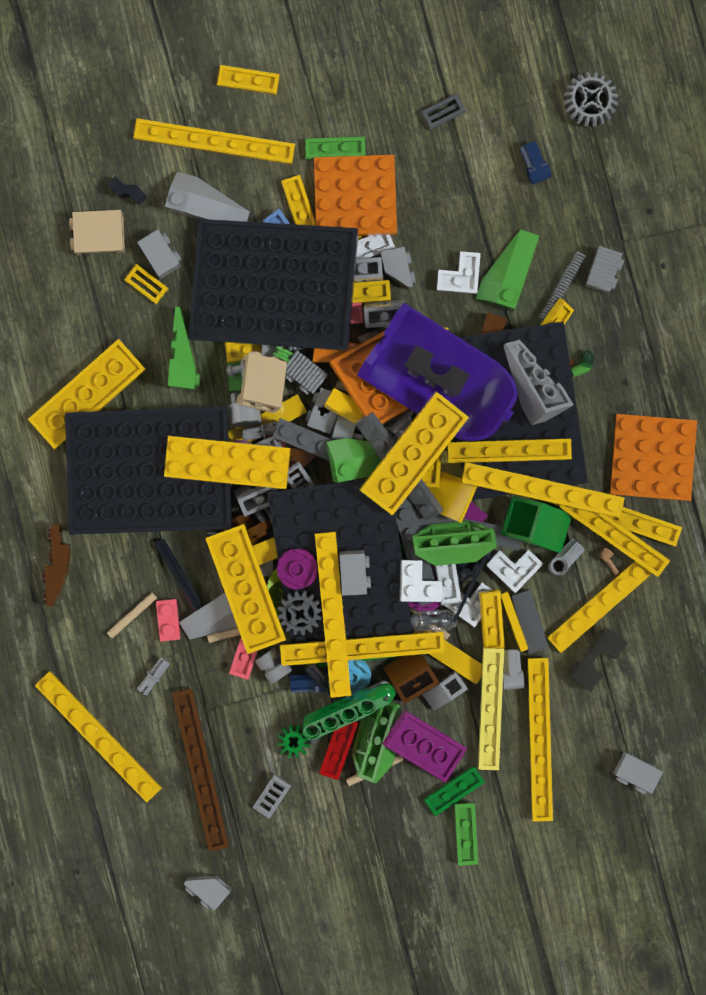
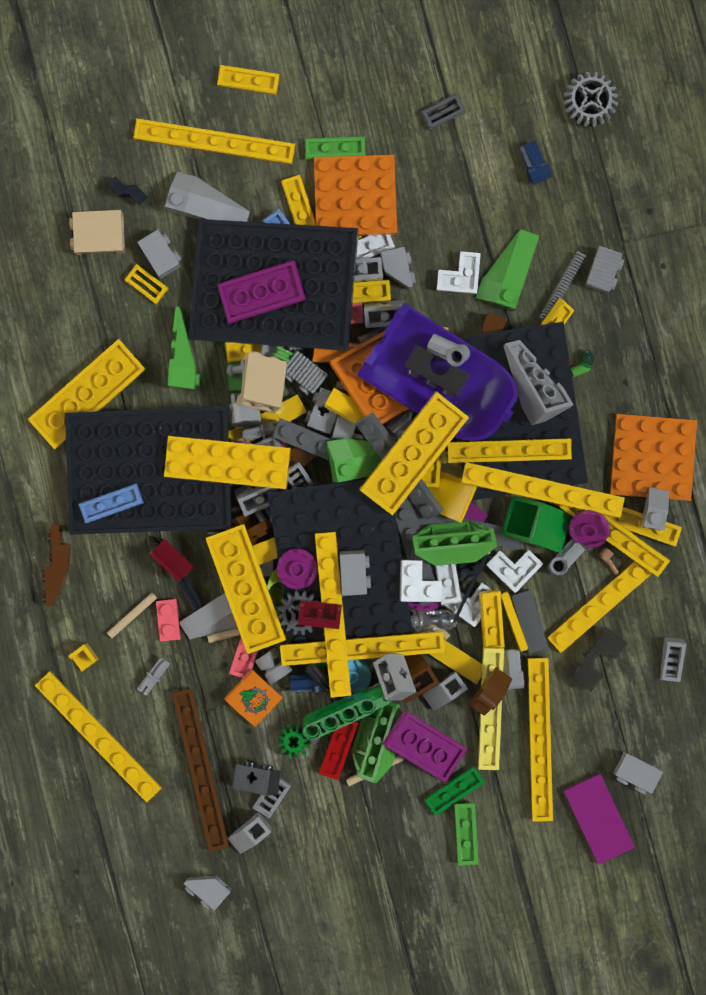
(84, 657): none -> yellow panel
(111, 503): none -> medium blue tile
(171, 560): none -> dark red panel
(250, 833): none -> light grey slope
(253, 698): none -> orange slope
(257, 779): none -> black brick
(261, 292): none -> magenta tile
(319, 614): none -> dark red hinge
(394, 677): none -> light grey brick
(446, 350): none -> light grey piece
(491, 692): none -> reddish brown brick
(589, 528): none -> magenta tile
(599, 818): none -> magenta tile
(655, 509): none -> light grey slope
(666, 658): none -> light grey slope

